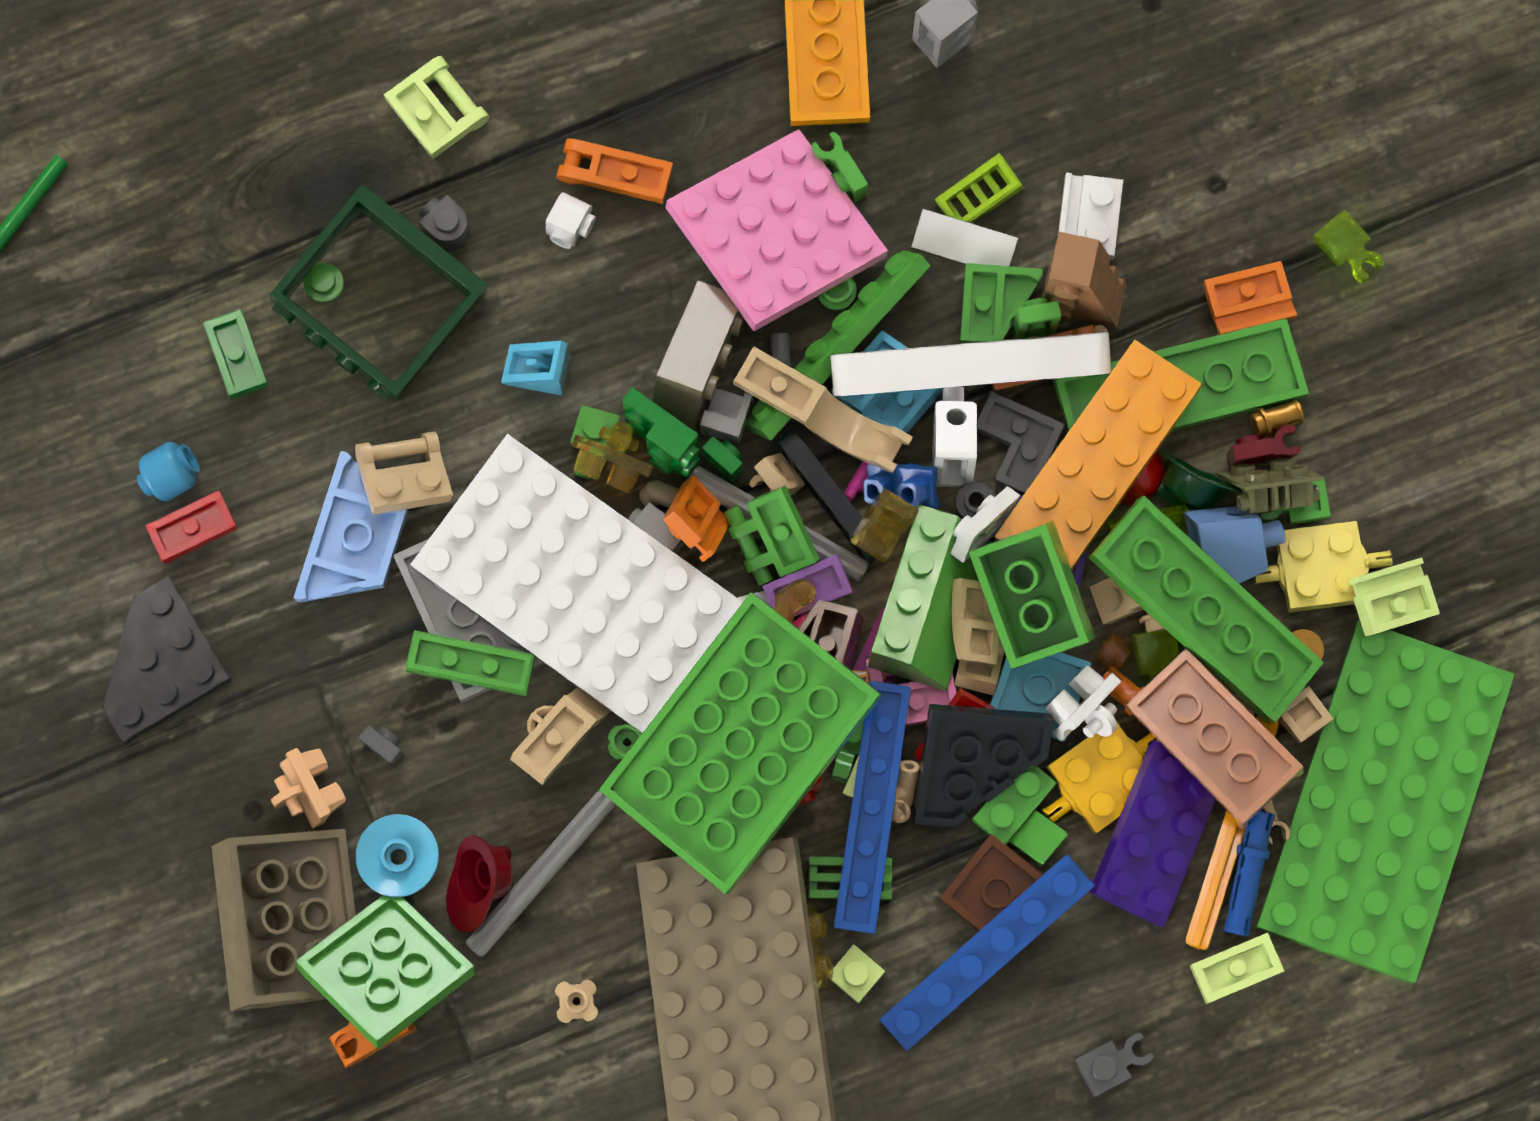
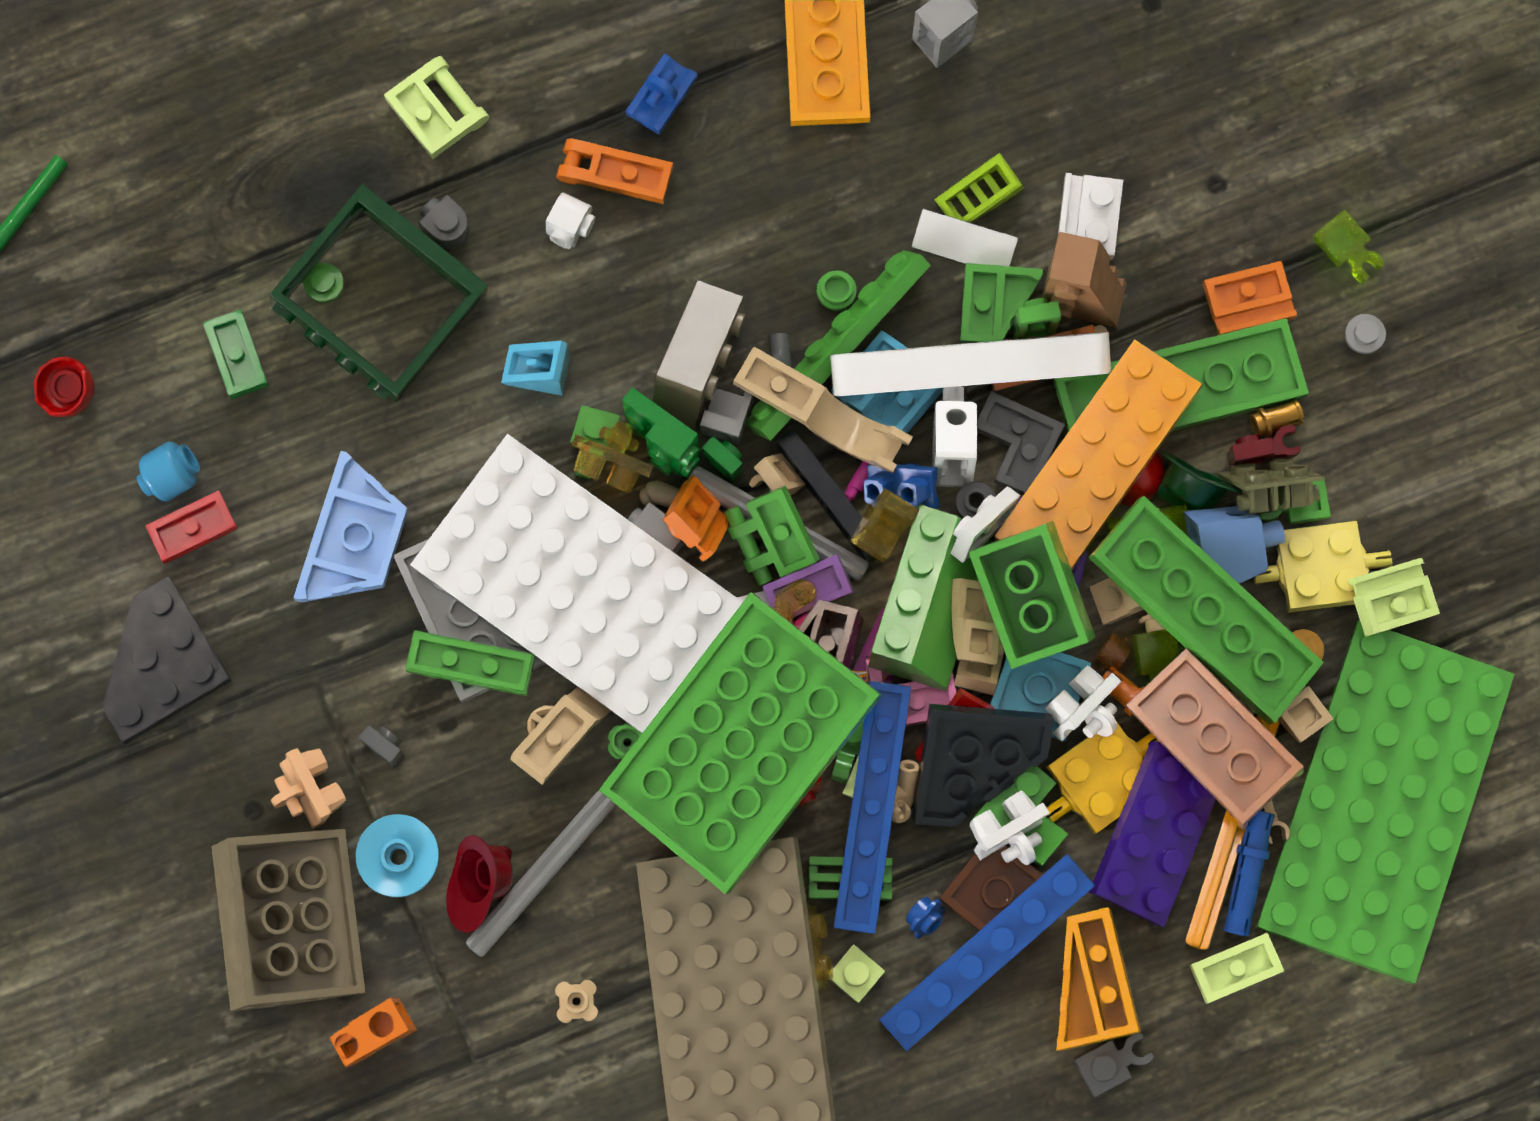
(64, 387): none -> red hair
(385, 968): plate -> none
(407, 484): tan plate -> none
(661, 94): none -> blue hips
(776, 230): bright pink plate -> none
(845, 170): bright green plate -> none
(925, 917): none -> blue plate
(1023, 818): none -> white hips
(1095, 985): none -> light orange wedge
(1365, 334): none -> light grey plate

